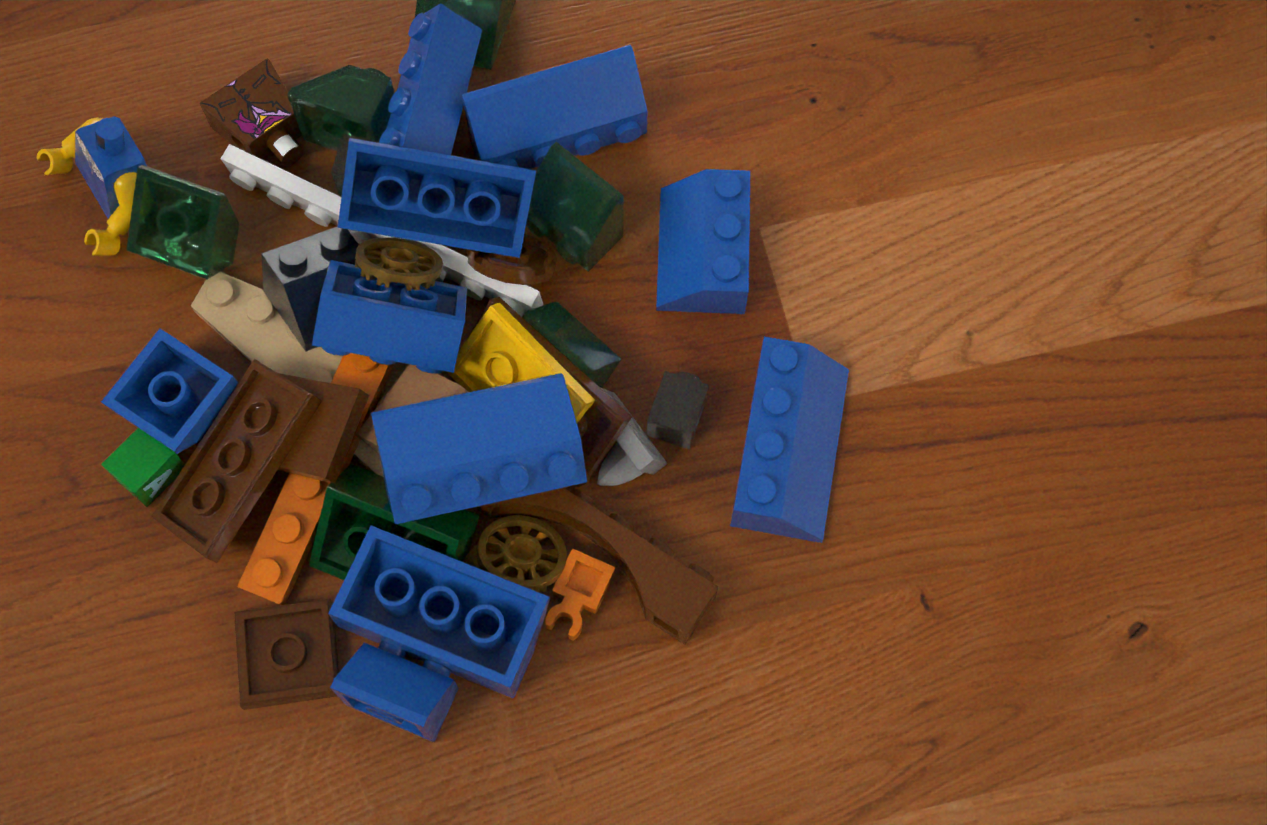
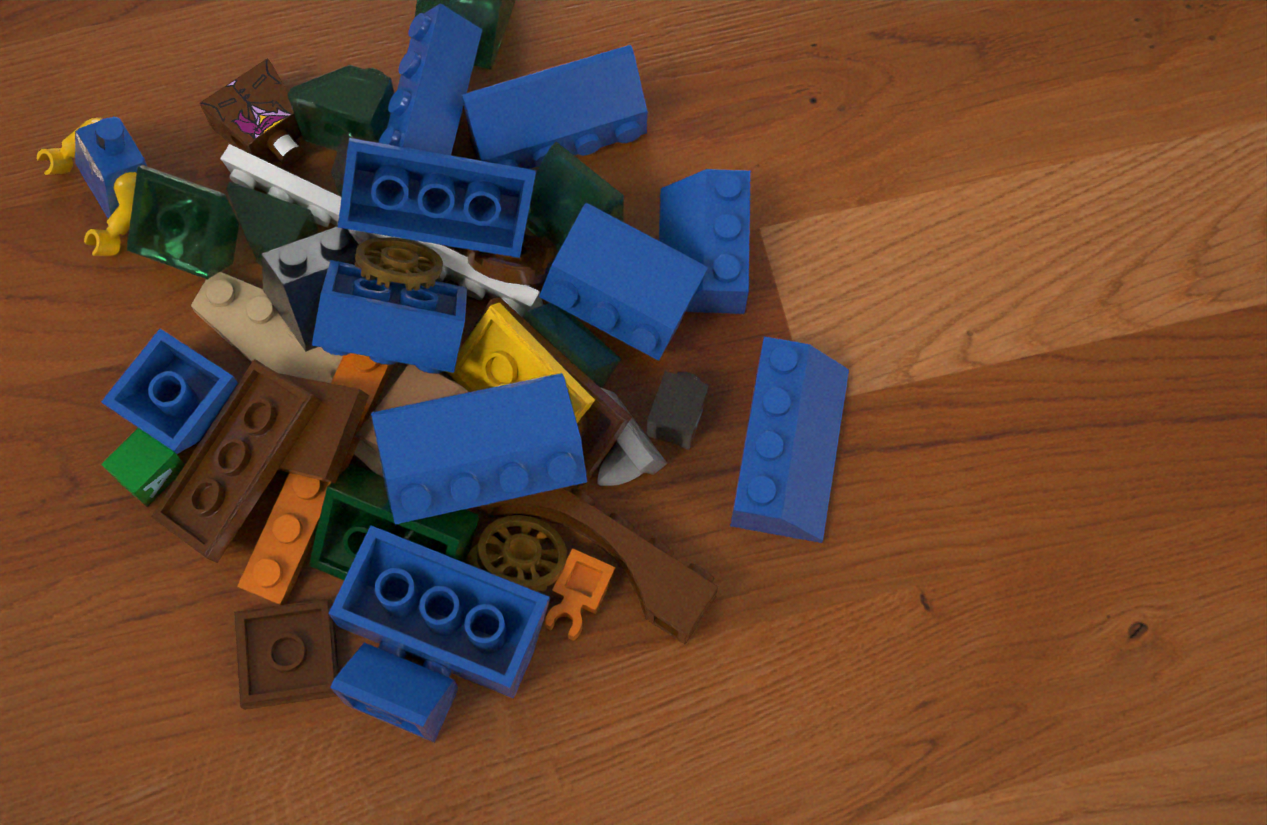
(269, 220): none -> clear green slope
(622, 281): none -> blue slope

